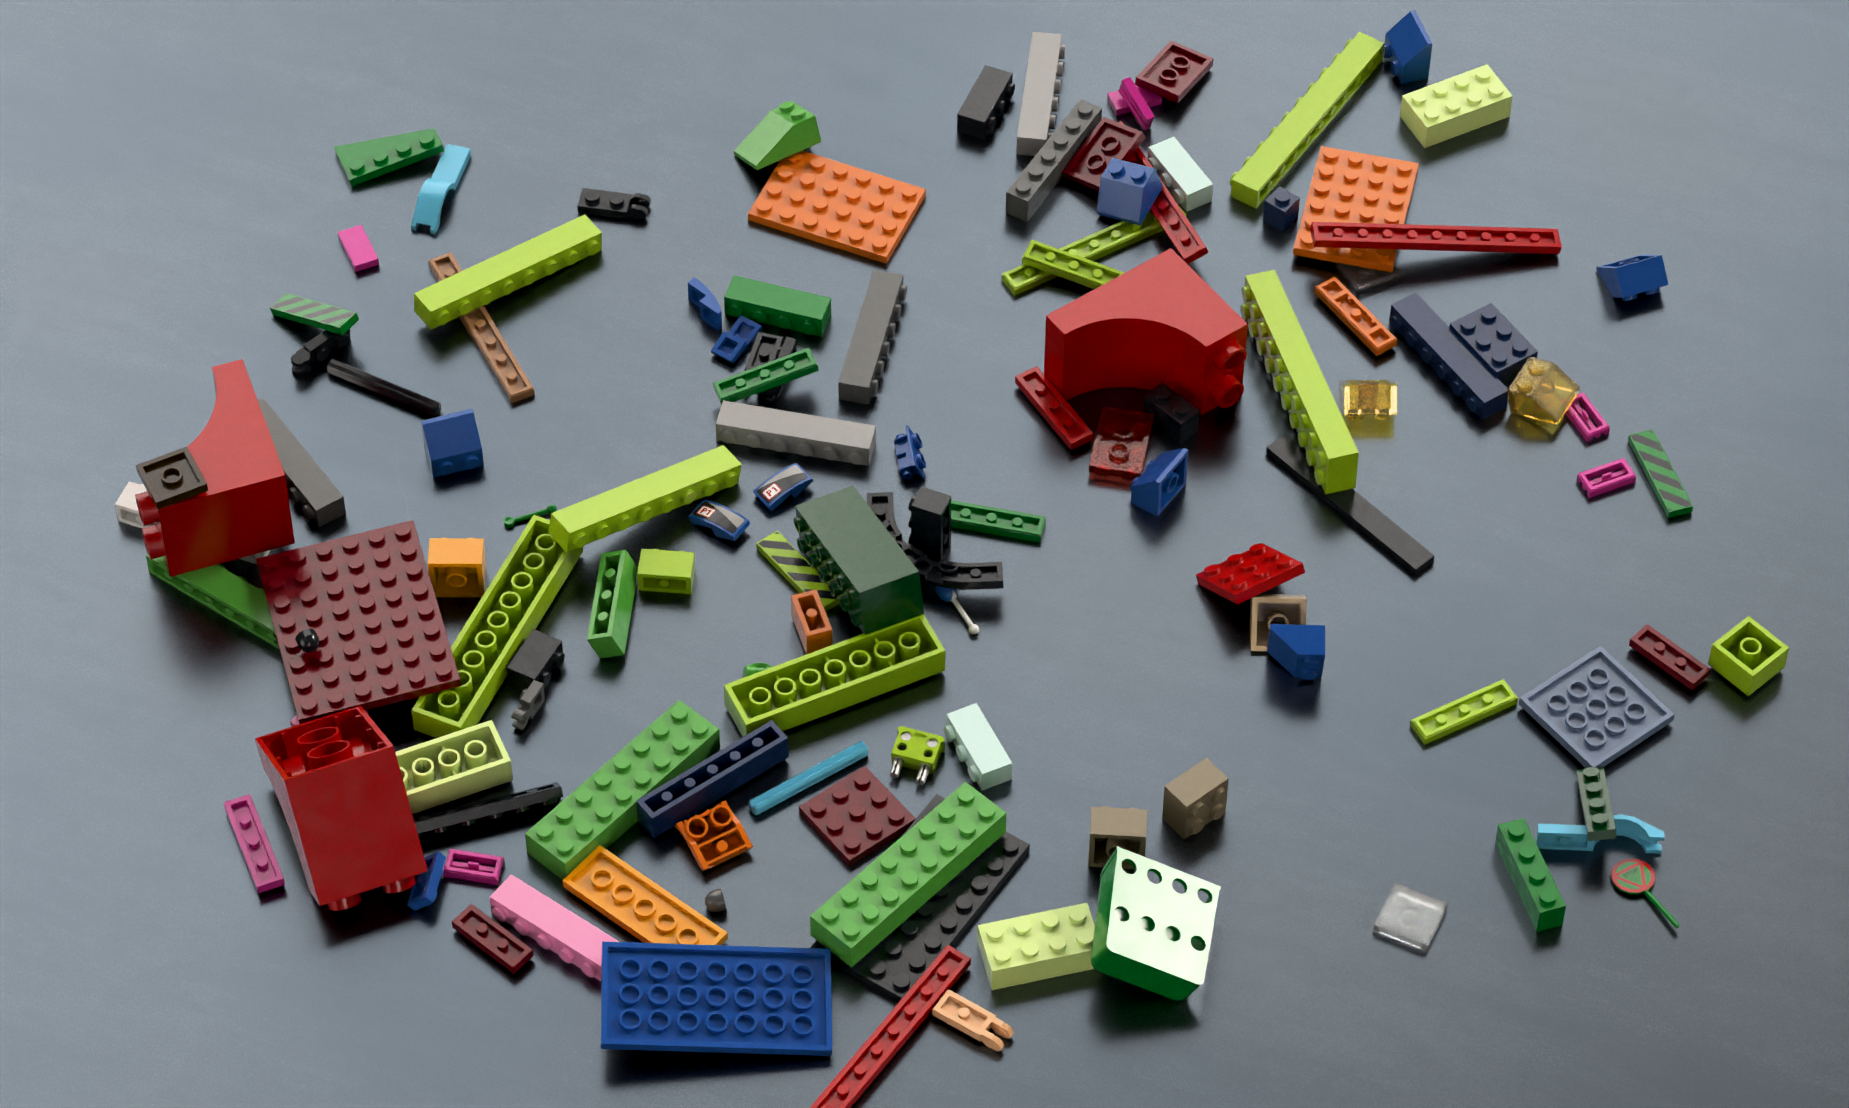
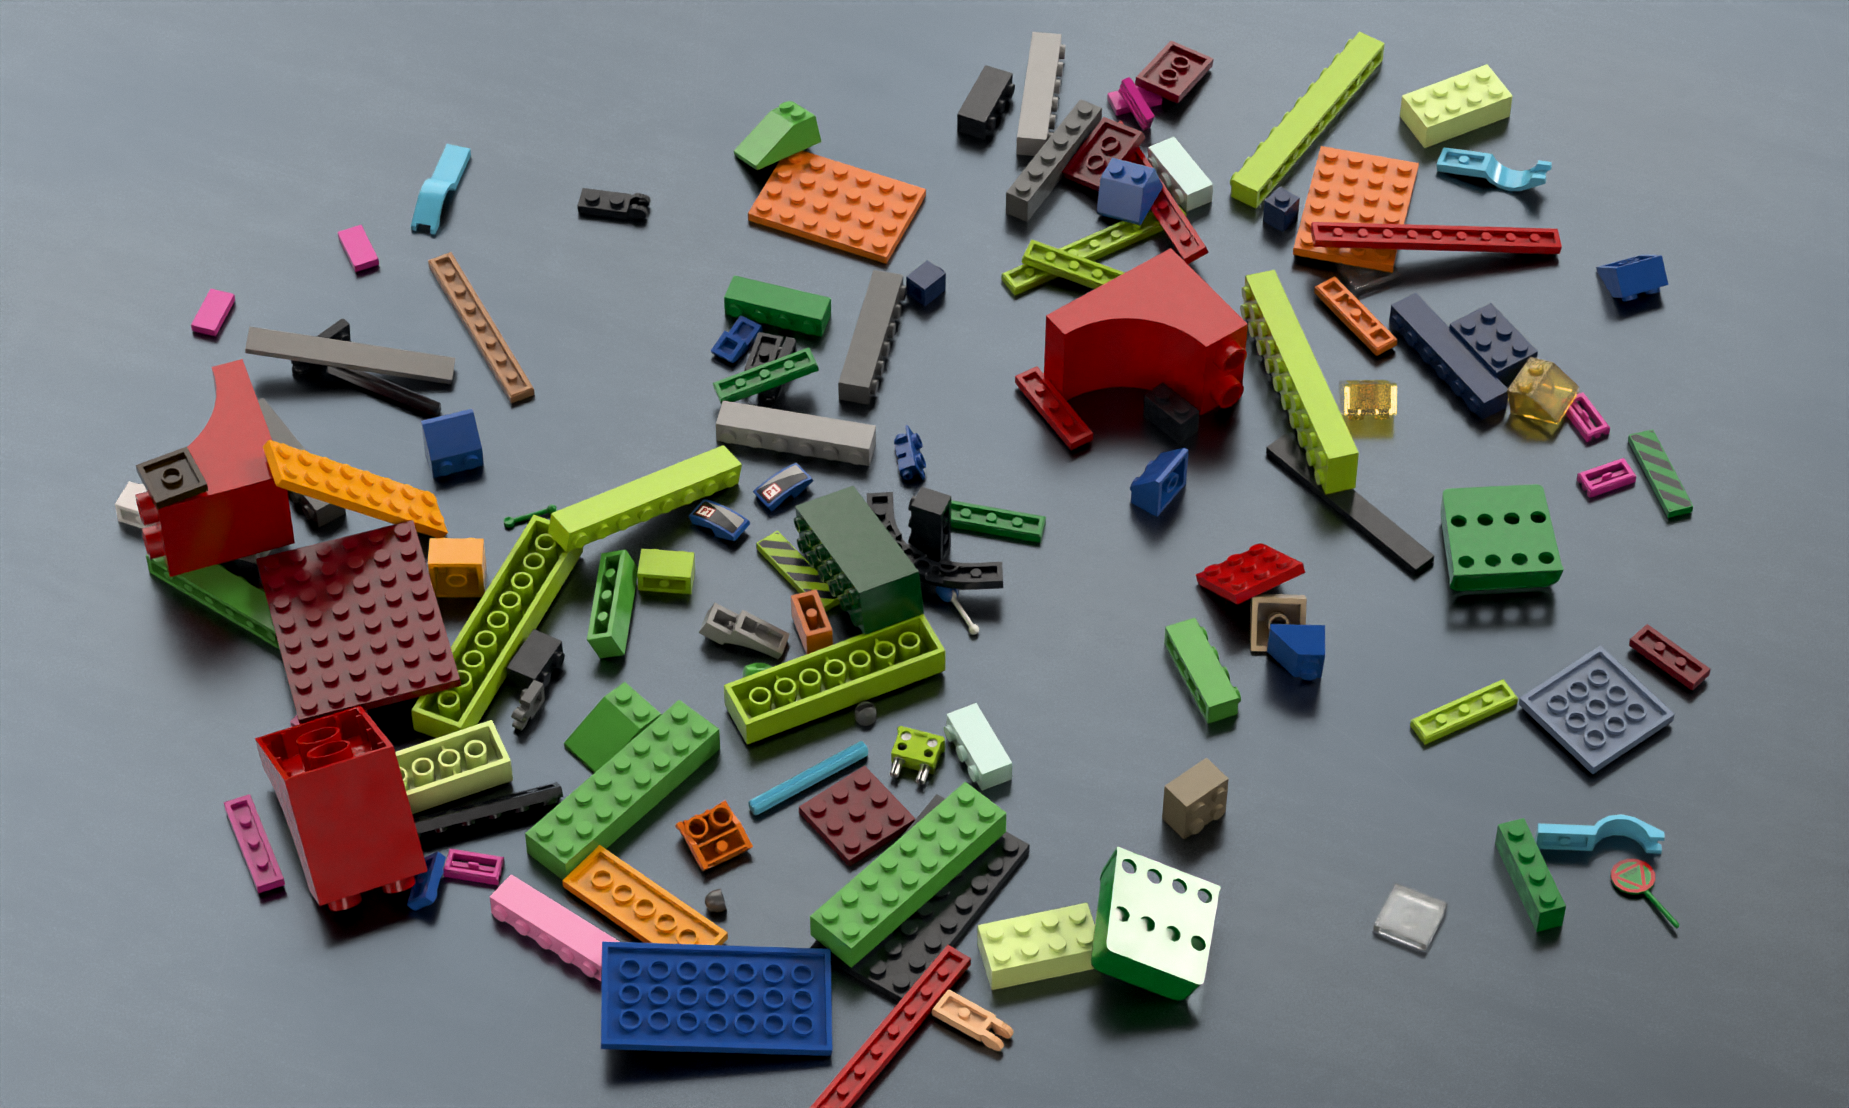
(213, 312): none -> tile
(307, 640): black hinge -> none
(314, 313): tile -> none
(350, 355): none -> light grey tile
(353, 489): none -> light orange plate
(382, 155): wing -> none
(492, 938): dark red plate -> none
(507, 272): lime brick -> none
(611, 726): none -> bright green slope
(706, 301): blue slope -> none
(712, 779): dark blue brick -> none
(744, 630): none -> light grey slope
(865, 713): none -> dark grey hinge
(926, 283): none -> dark blue brick
(1116, 828): dark tan brick -> none
(1121, 443): clear red plate -> none
(1202, 670): none -> bright green brick
(1408, 49): blue slope -> none
(1486, 166): none -> medium azure piece
(1499, 538): none -> piece
(1596, 804): plate -> none
(1748, 655): lime brick -> none

